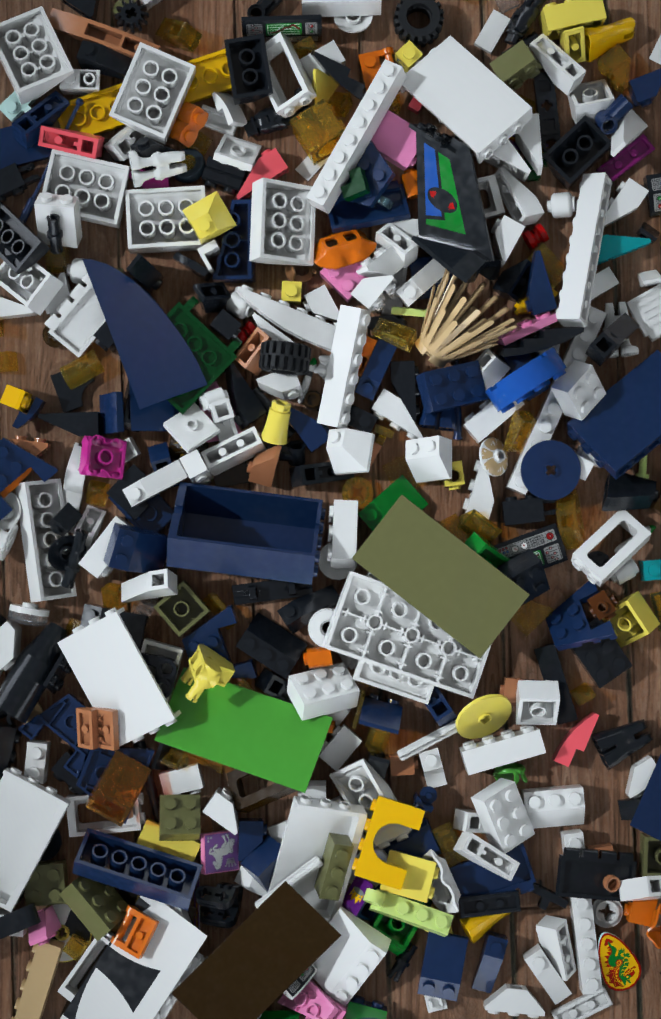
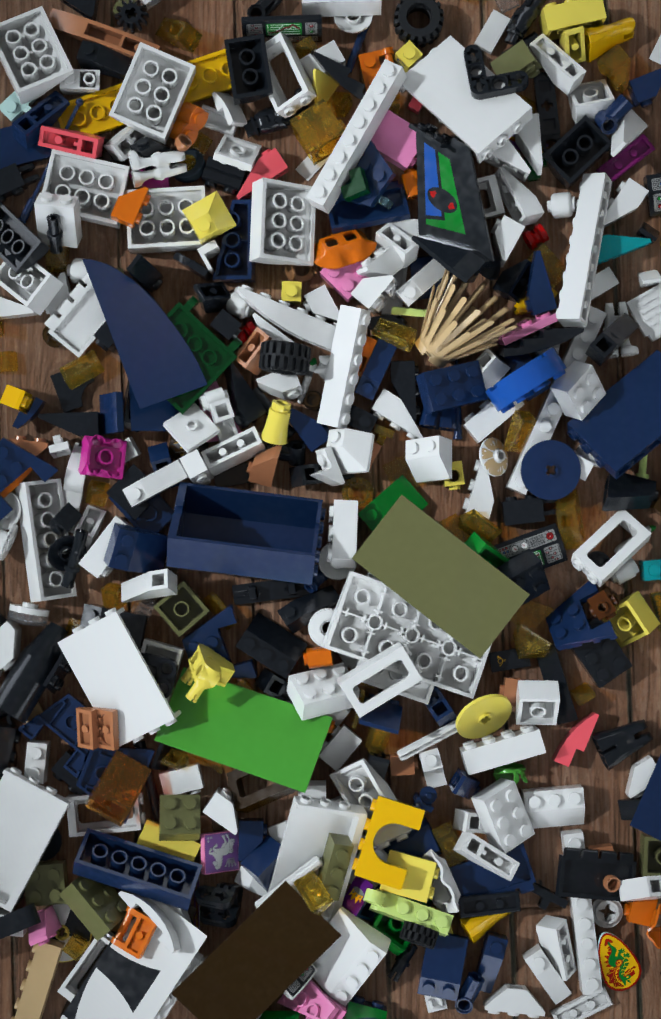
(60, 447): none -> white tile
(129, 207): none -> orange slope
(169, 937): none -> white slope
(182, 143): none -> nougat hinge
(313, 893): none -> clear yellow slope
(317, 581): none -> dark blue pin
(330, 470): none -> white slope
(356, 49): none -> dark blue bar
(373, 666): none -> white piece
(419, 935): none -> black tyre
(464, 784): none -> dark blue slope
(469, 992): none -> dark blue piece
(488, 83): none -> black beam
(506, 660): none -> black tile
(529, 644): none -> clear yellow slope

